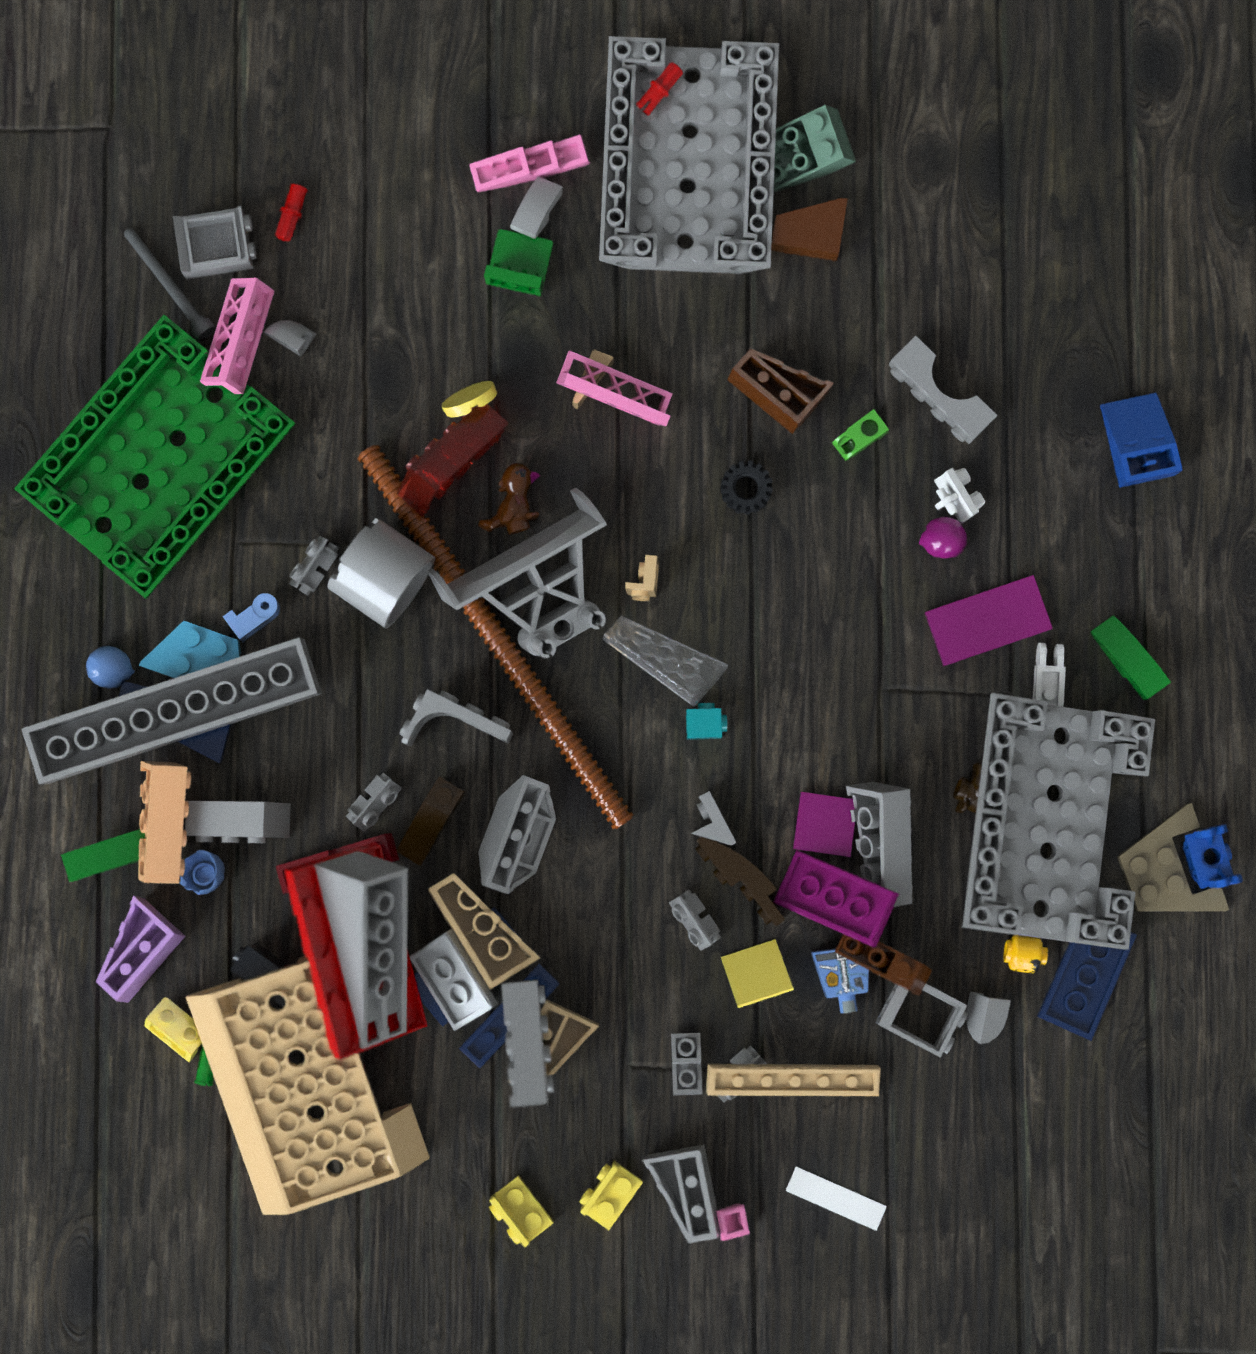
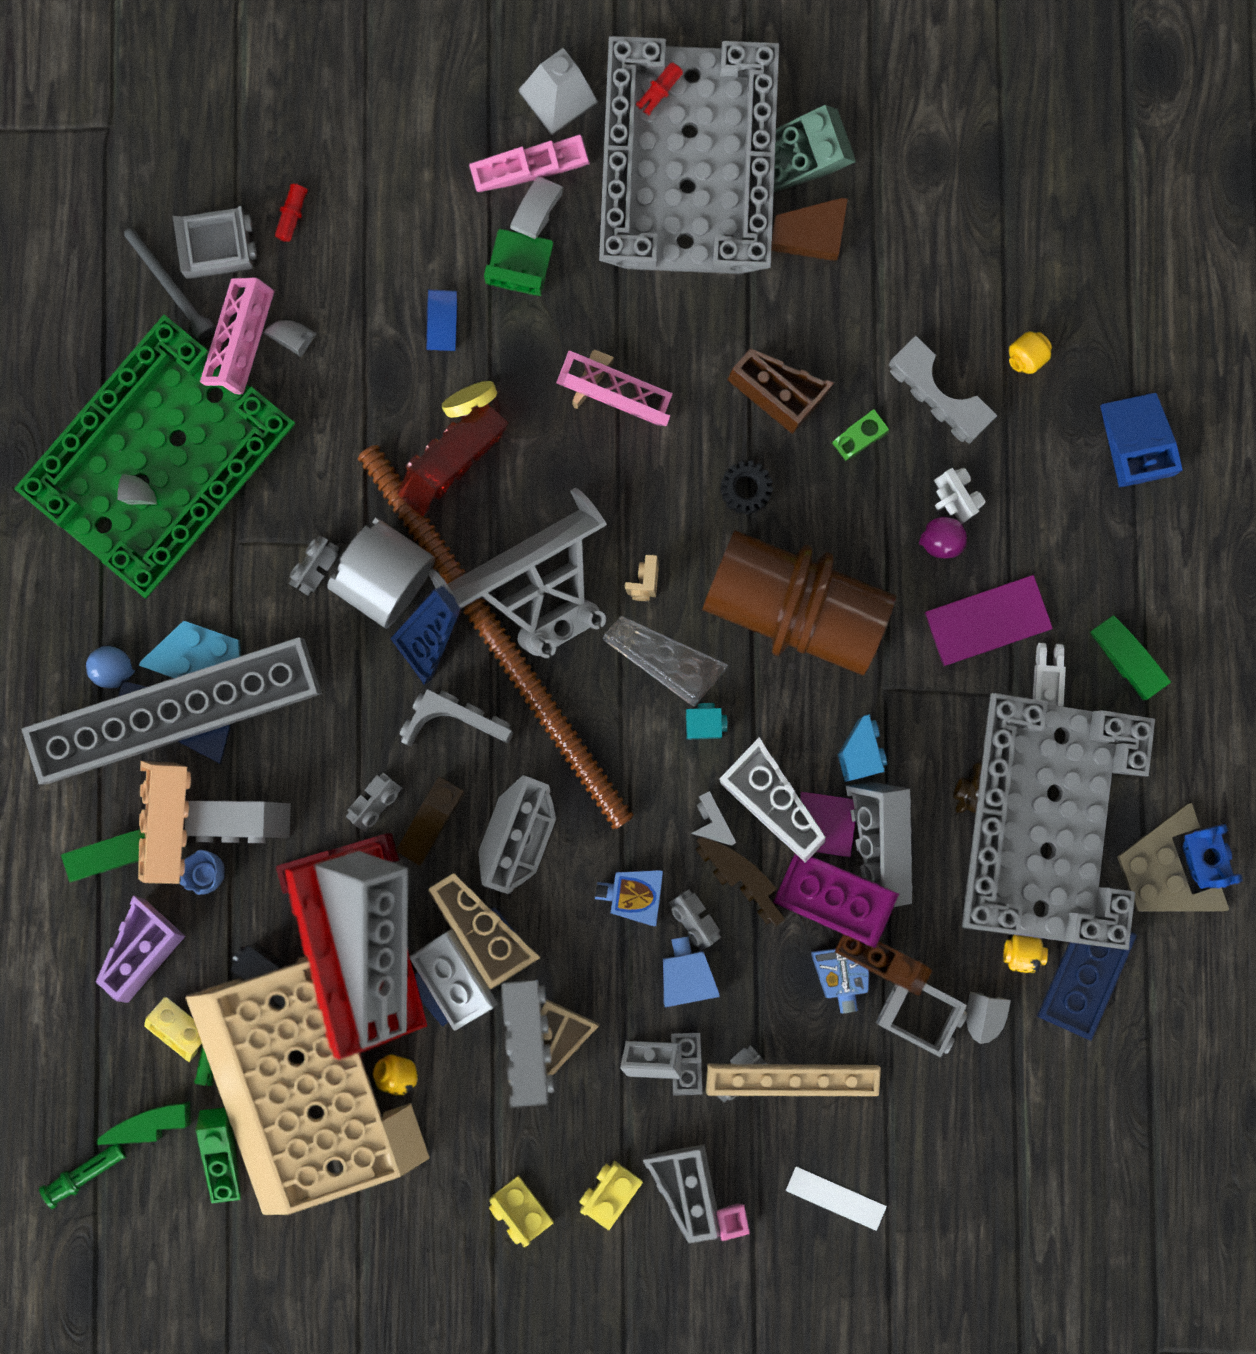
(70, 1182): none -> green pin
(135, 491): none -> light grey brick
(149, 1124): none -> green slope
(218, 1154): none -> green slope
(255, 617): light blue leg -> none
(395, 1075): none -> yellow head
(427, 633): none -> dark blue wing
(441, 320): none -> blue slope
(492, 1031): dark blue tile -> none
(514, 509): reddish brown animal -> none
(558, 92): none -> light grey slope
(633, 895): none -> torso
(652, 1059): none -> light grey slope
(687, 975): none -> medium blue torso
(757, 973): light yellow piece -> none
(770, 797): none -> white wedge
(799, 602): none -> reddish brown piece
(860, 752): none -> dark azure slope
(1030, 352): none -> yellow head

